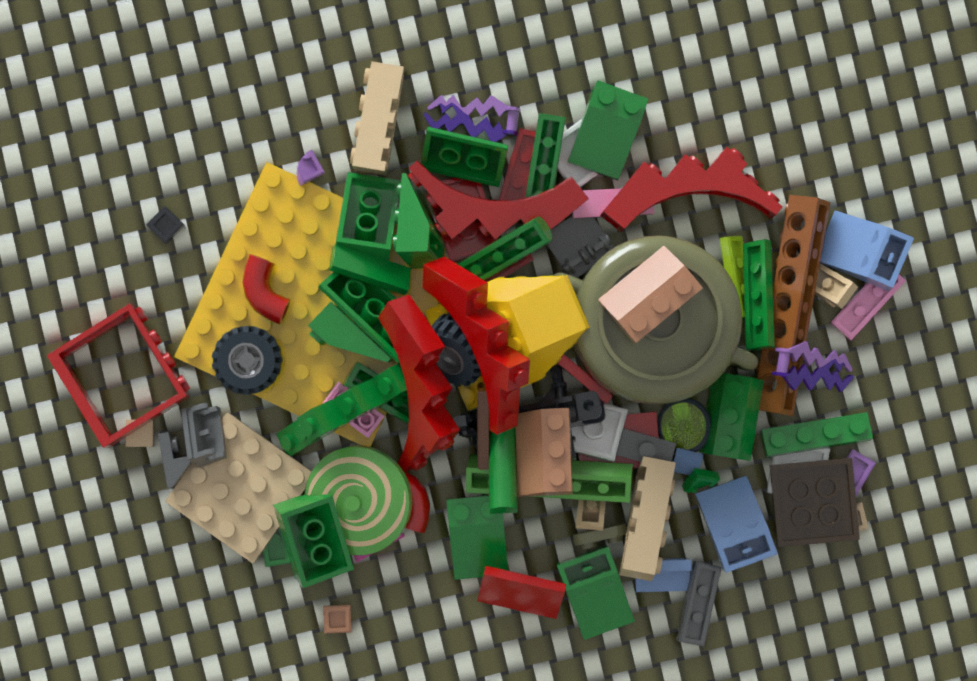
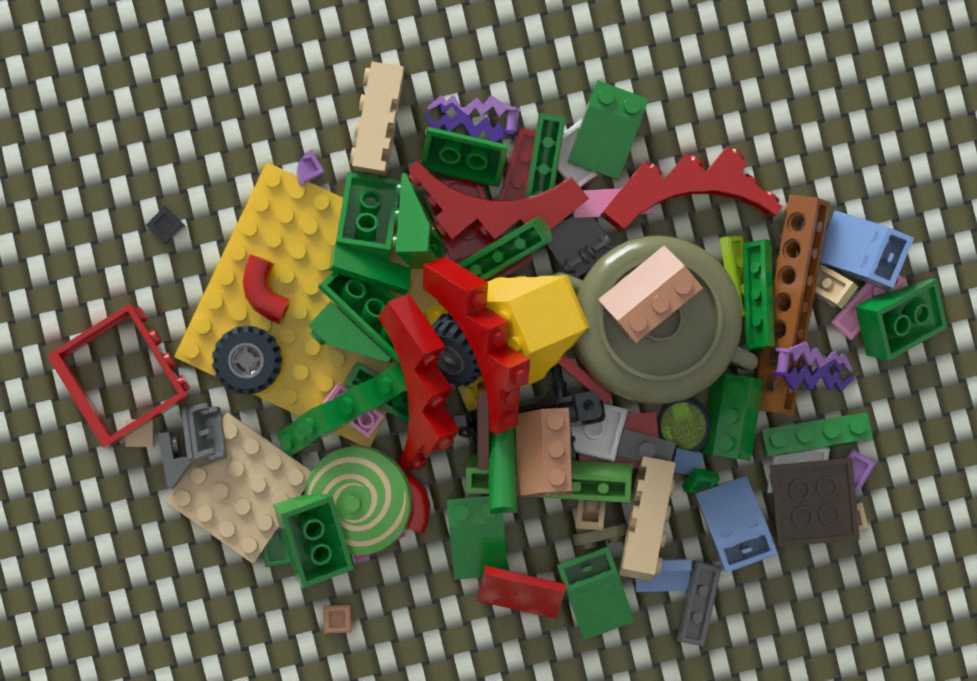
(901, 319): none -> green slope

